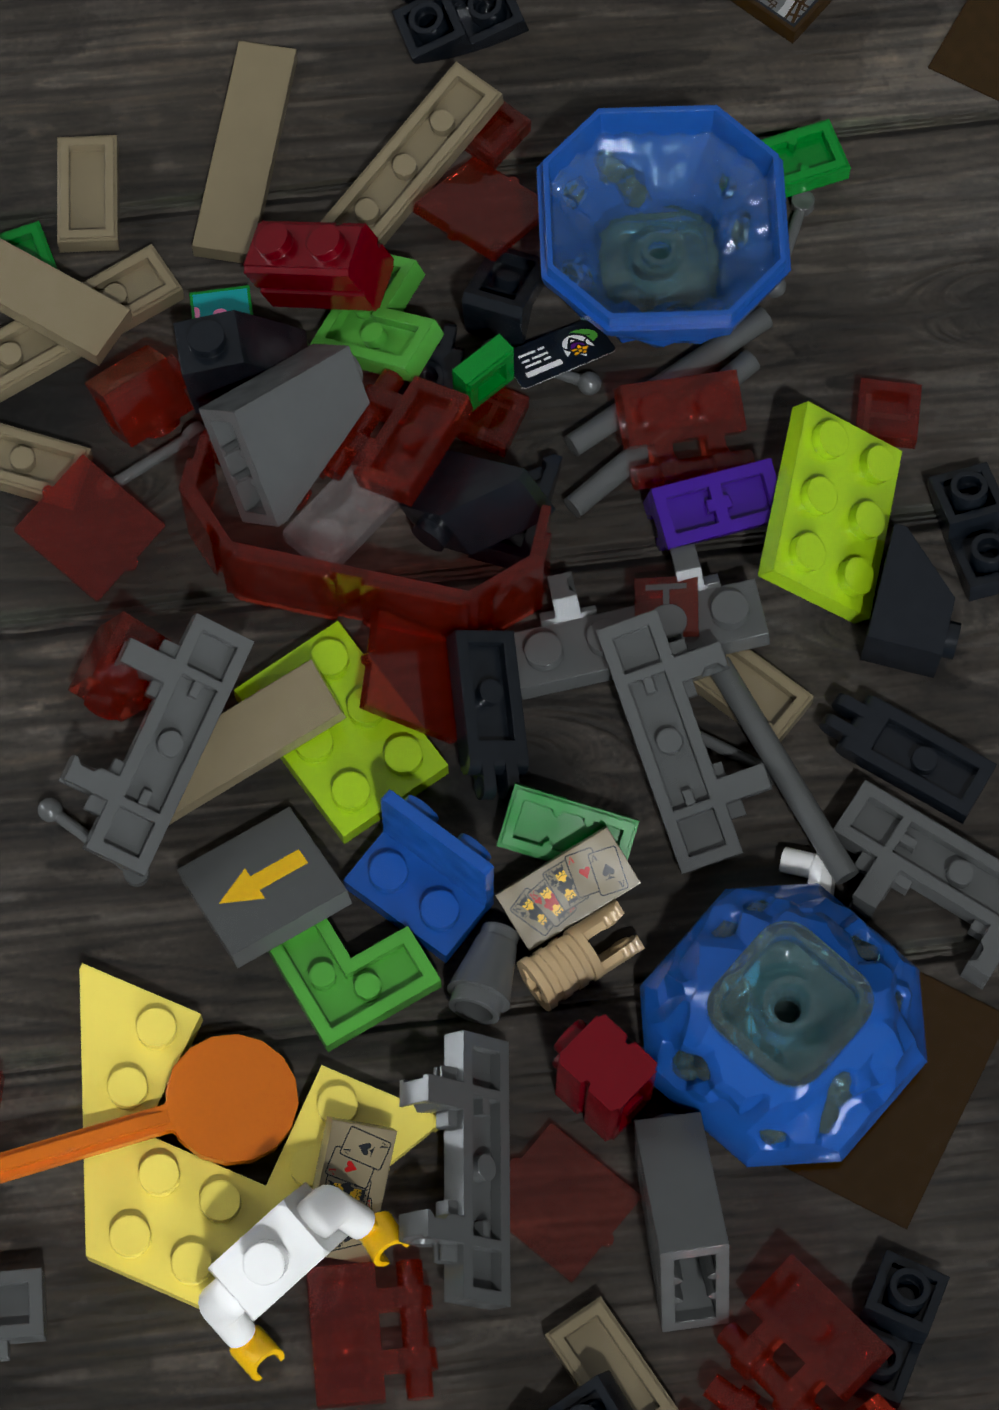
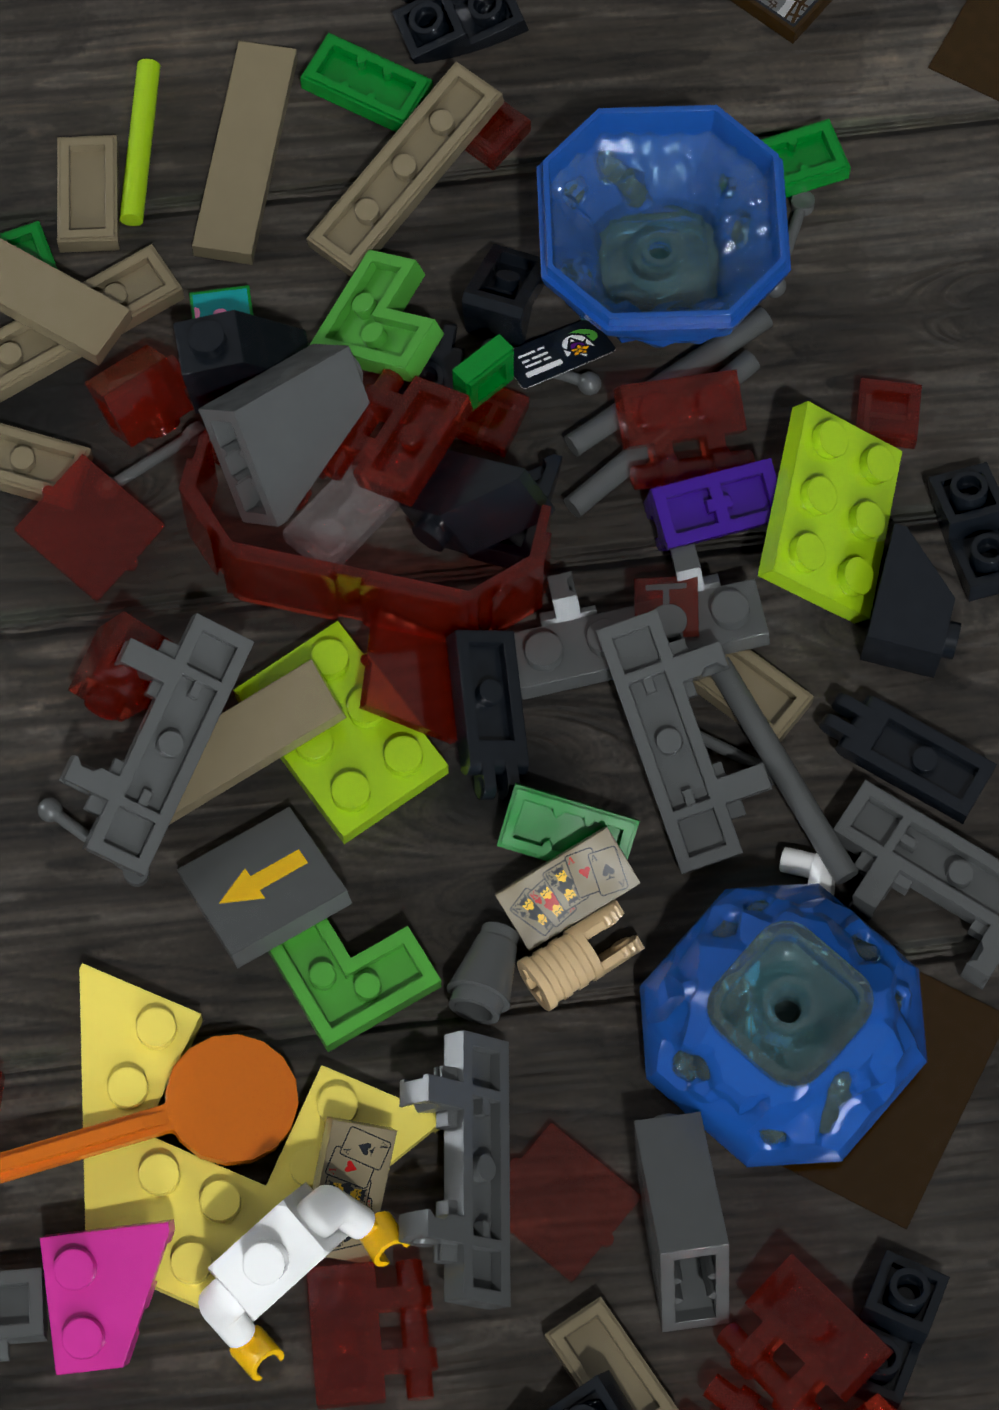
(99, 1291): none -> dark pink wing
(140, 142): none -> lime bar
(319, 265): dark red brick -> none
(364, 82): none -> green plate
(424, 876): blue bracket -> none
(481, 208): clear red piece -> none
(603, 1075): dark red brick -> none

